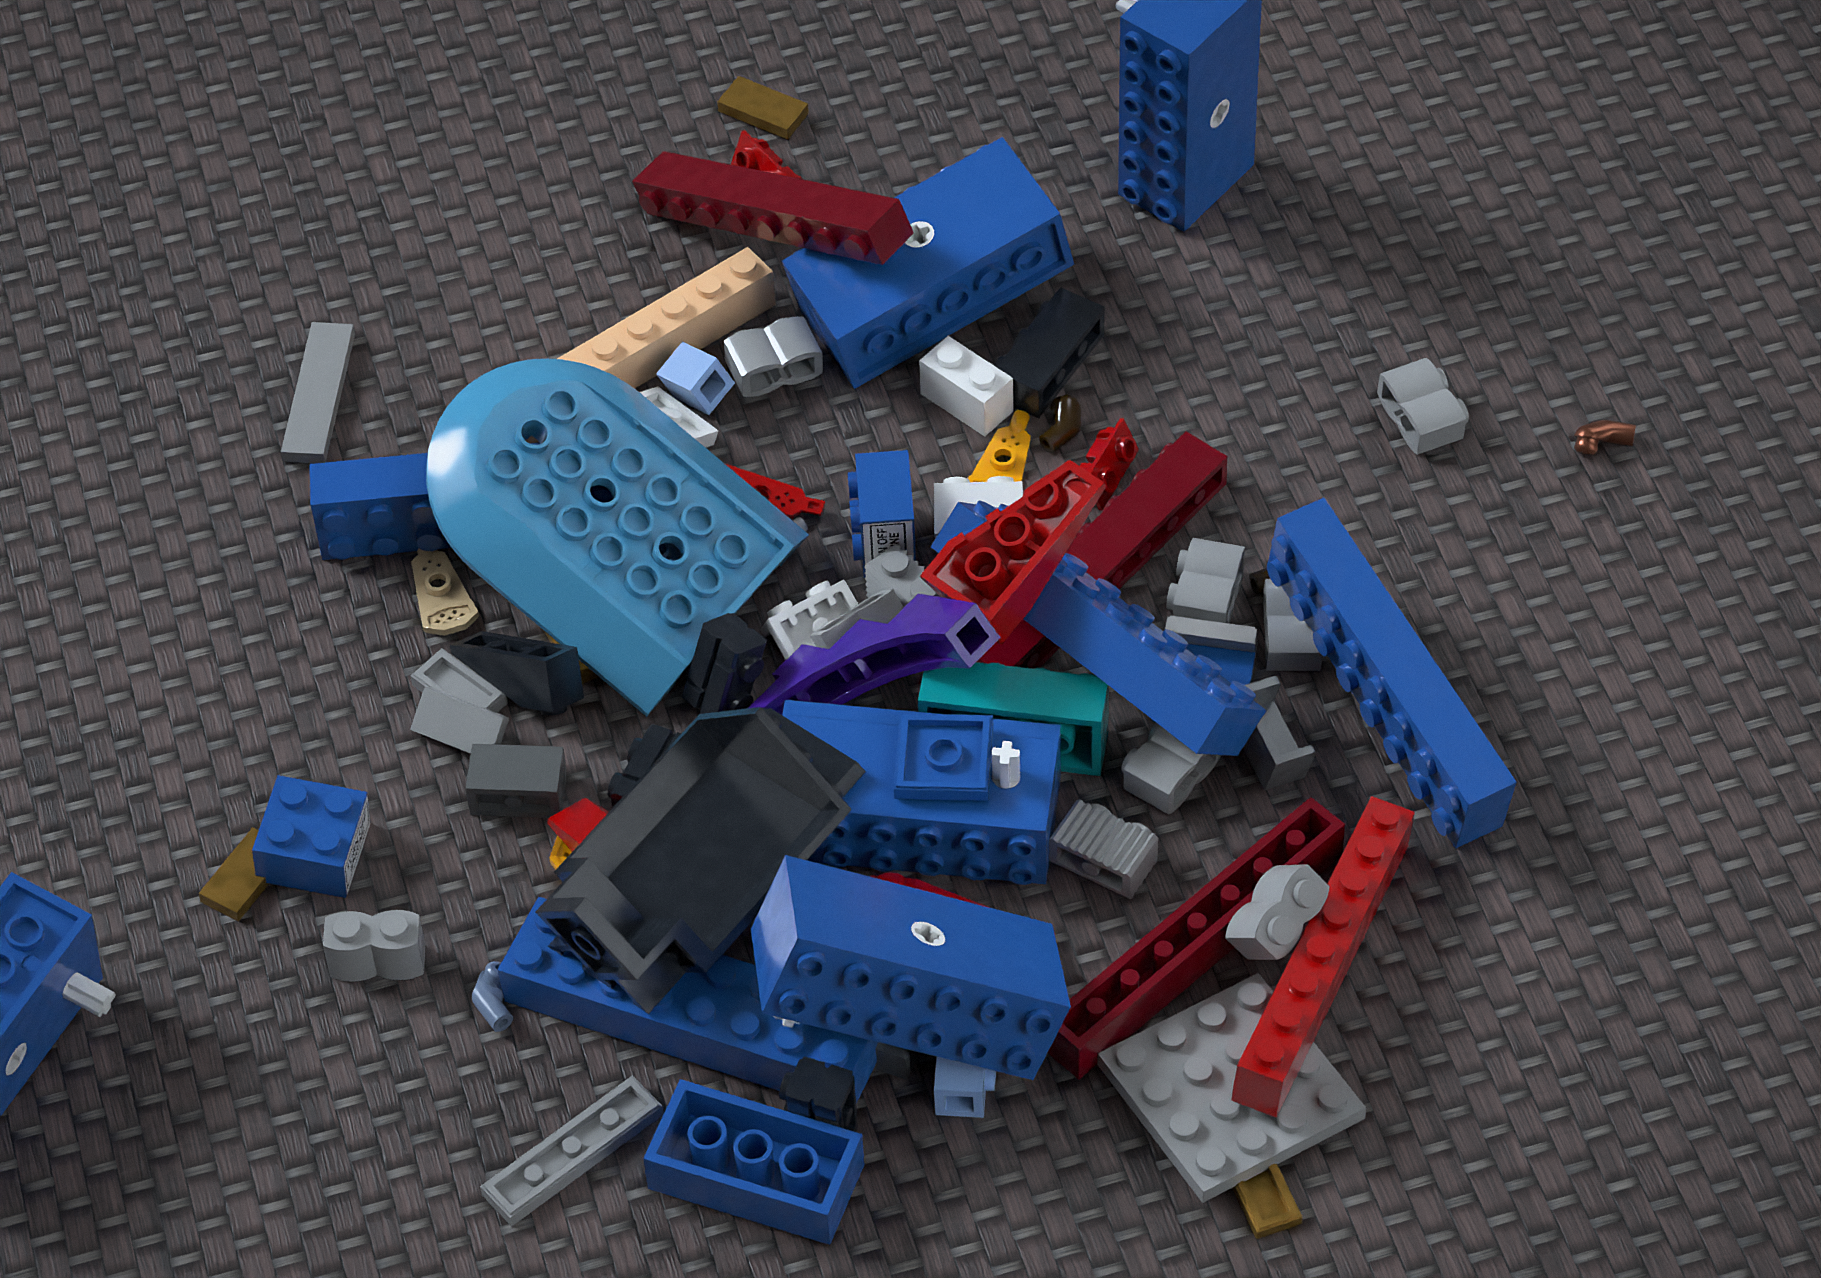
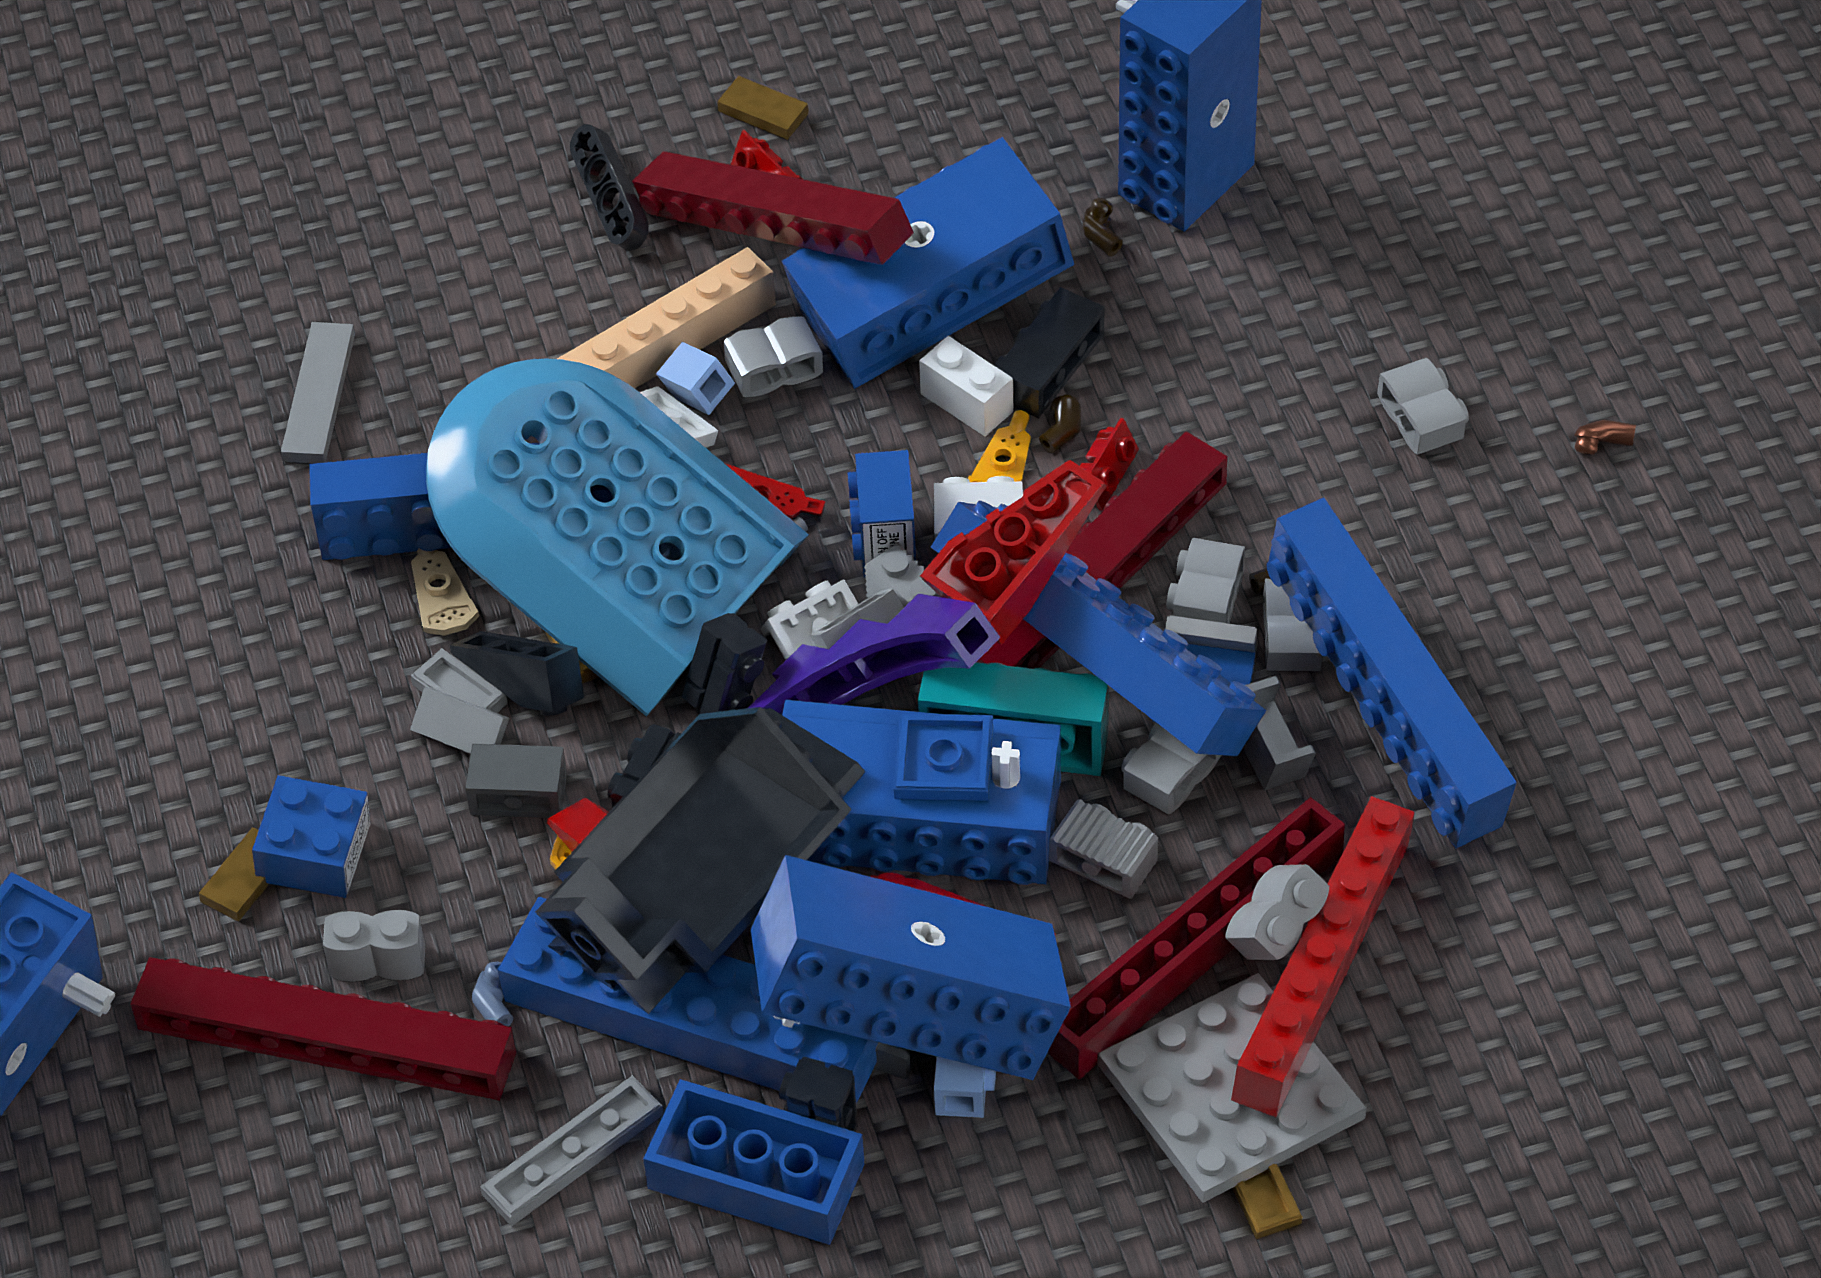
(324, 1027): none -> dark red brick
(602, 192): none -> black beam
(1097, 225): none -> dark brown arm

